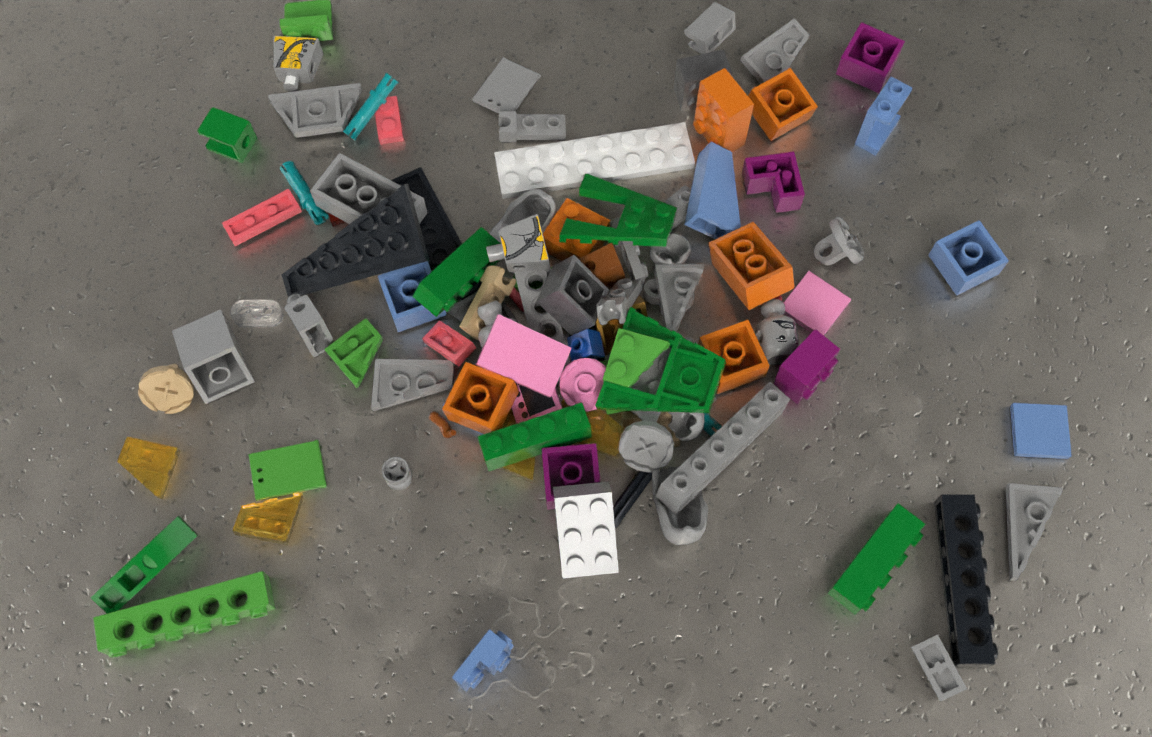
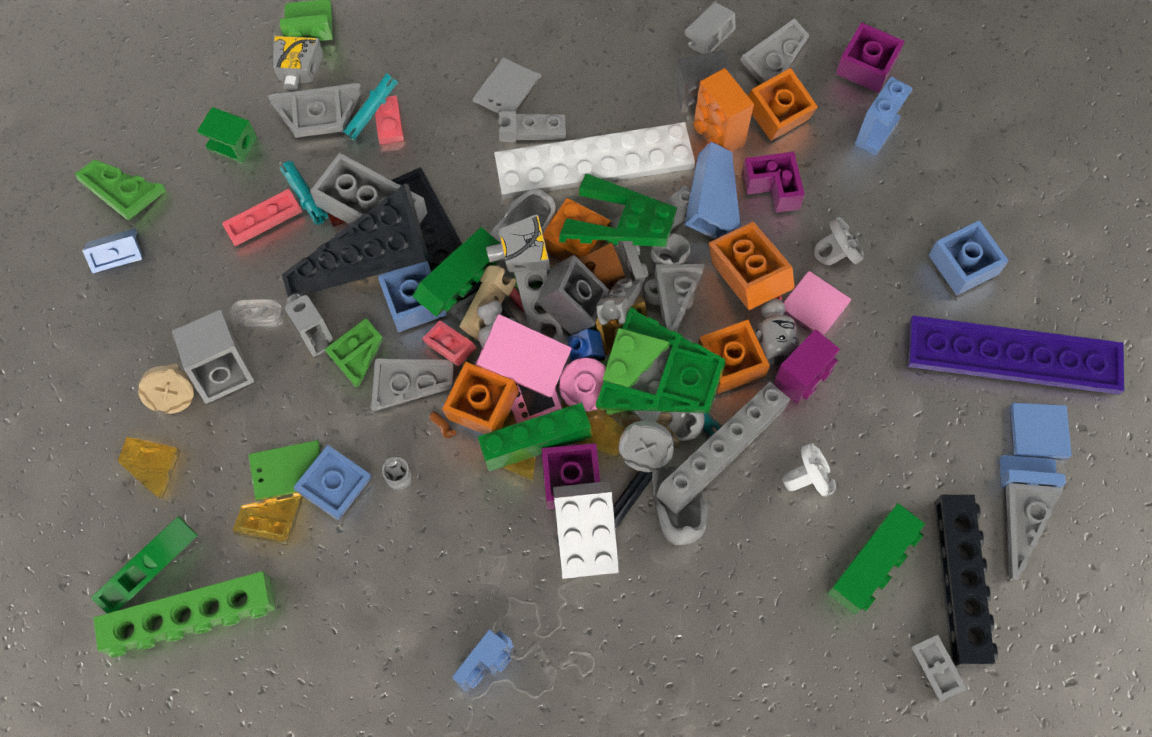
(112, 251): none -> panel
(119, 190): none -> bright green wing
(332, 482): none -> medium blue plate
(813, 471): none -> white tile
(1016, 355): none -> dark purple plate
(1030, 471): none -> medium blue panel

